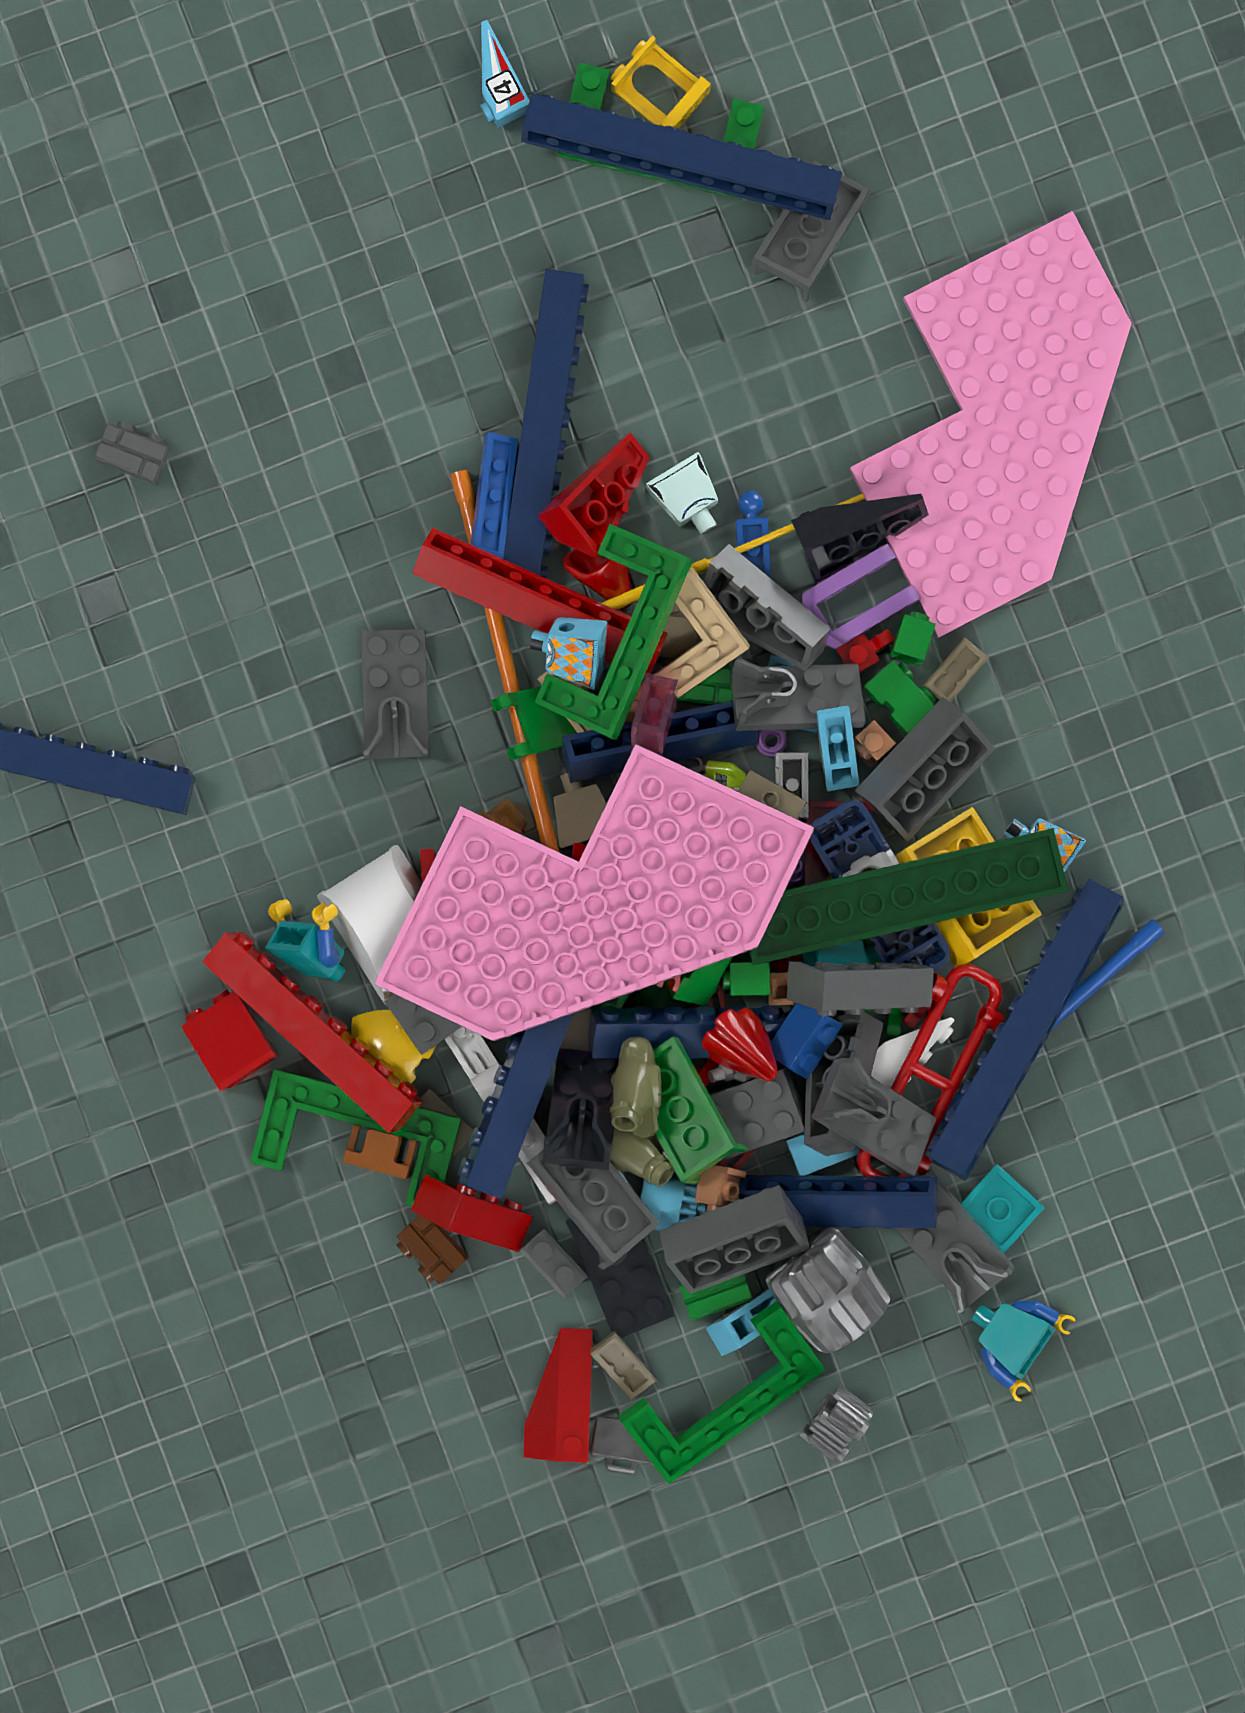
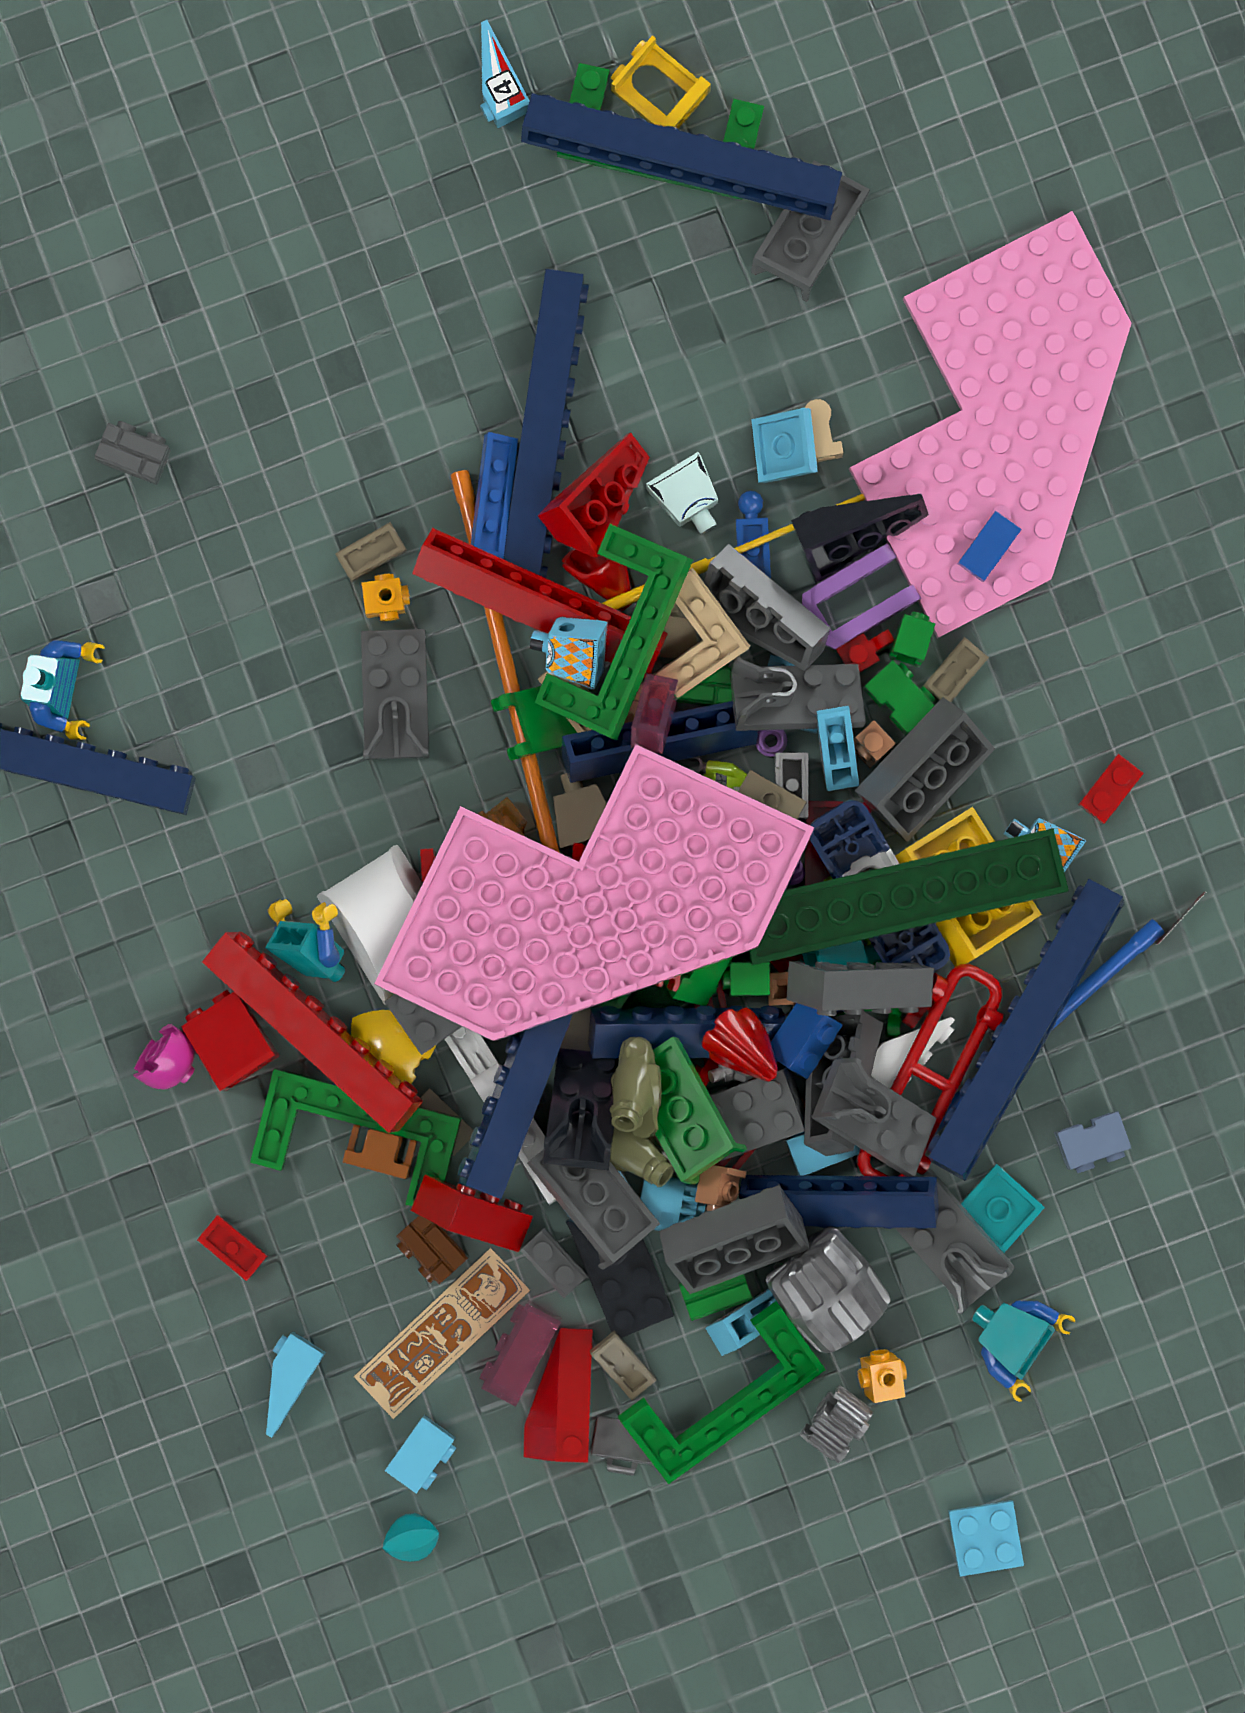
(51, 683): none -> torso
(167, 1060): none -> dark pink cylinder
(232, 1247): none -> red plate
(290, 1373): none -> medium azure slope
(371, 552): none -> dark tan plate
(375, 590): none -> light orange brick
(411, 1538): none -> teal piece
(420, 1455): none -> medium azure brick
(441, 1333): none -> sticker
(520, 1352): none -> clear pink wedge
(784, 445): none -> medium azure plate
(824, 447): none -> tan leg
(882, 1376): none -> light orange brick
(986, 1538): none -> medium azure plate
(989, 546): none -> blue tile
(1101, 1140): none -> sand blue brick
(1110, 789): none -> red plate
(1180, 918): none -> sticker

